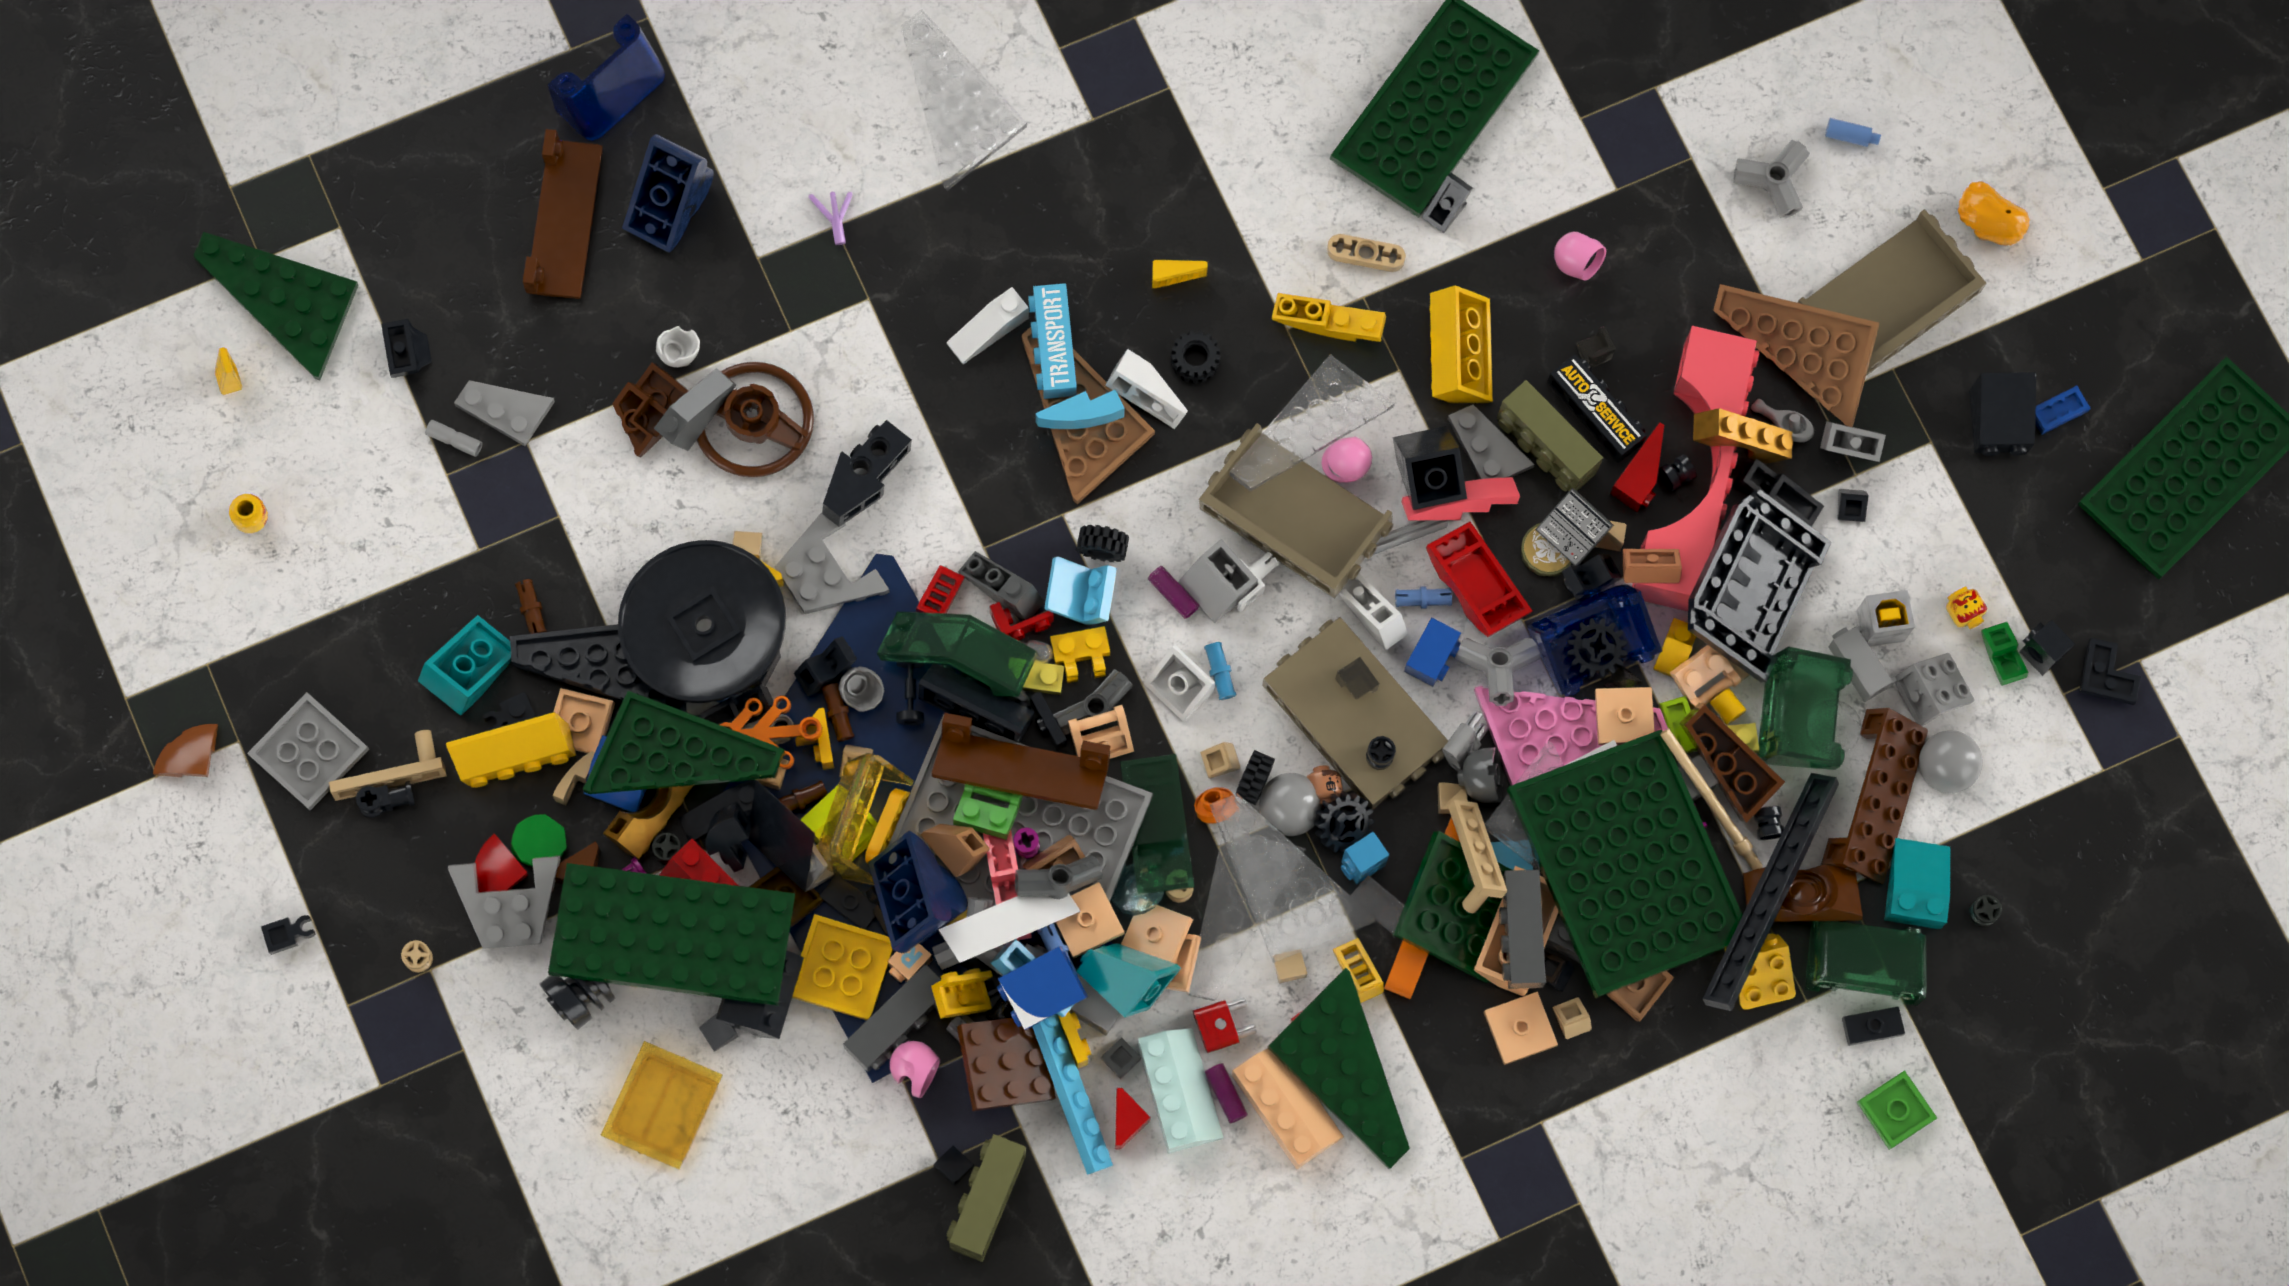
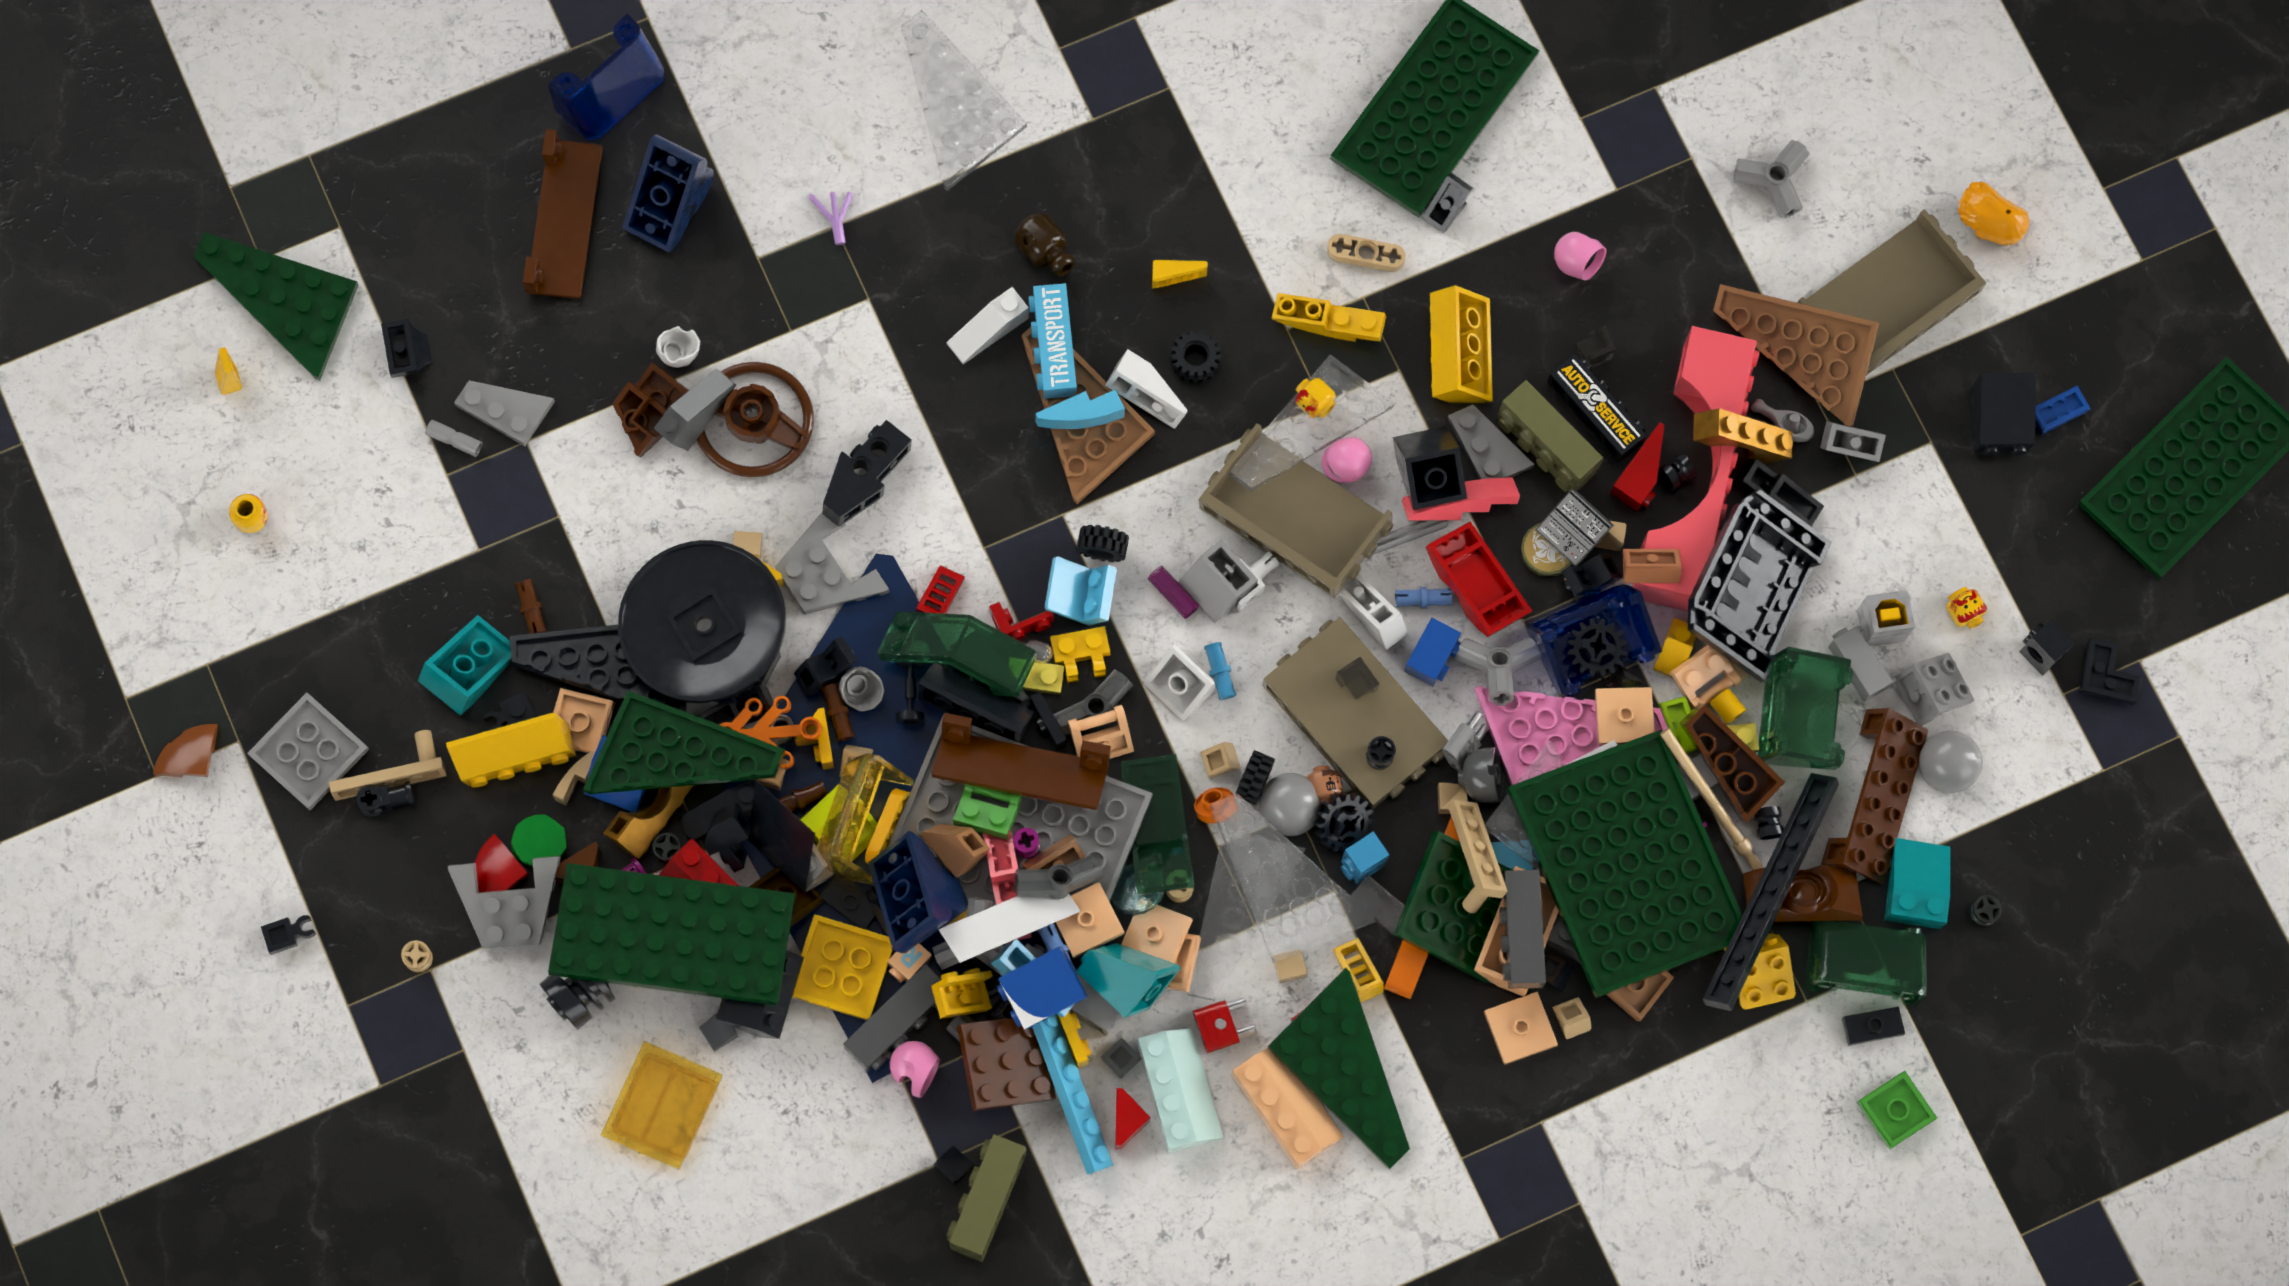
(1002, 586): dark grey slope -> none
(1044, 244): none -> dark brown piece
(1227, 1093): magenta piece -> none
(1315, 398): none -> yellow head
(1851, 132): medium blue cylinder -> none
(1852, 505): black slope -> none
(2003, 653): green slope -> none

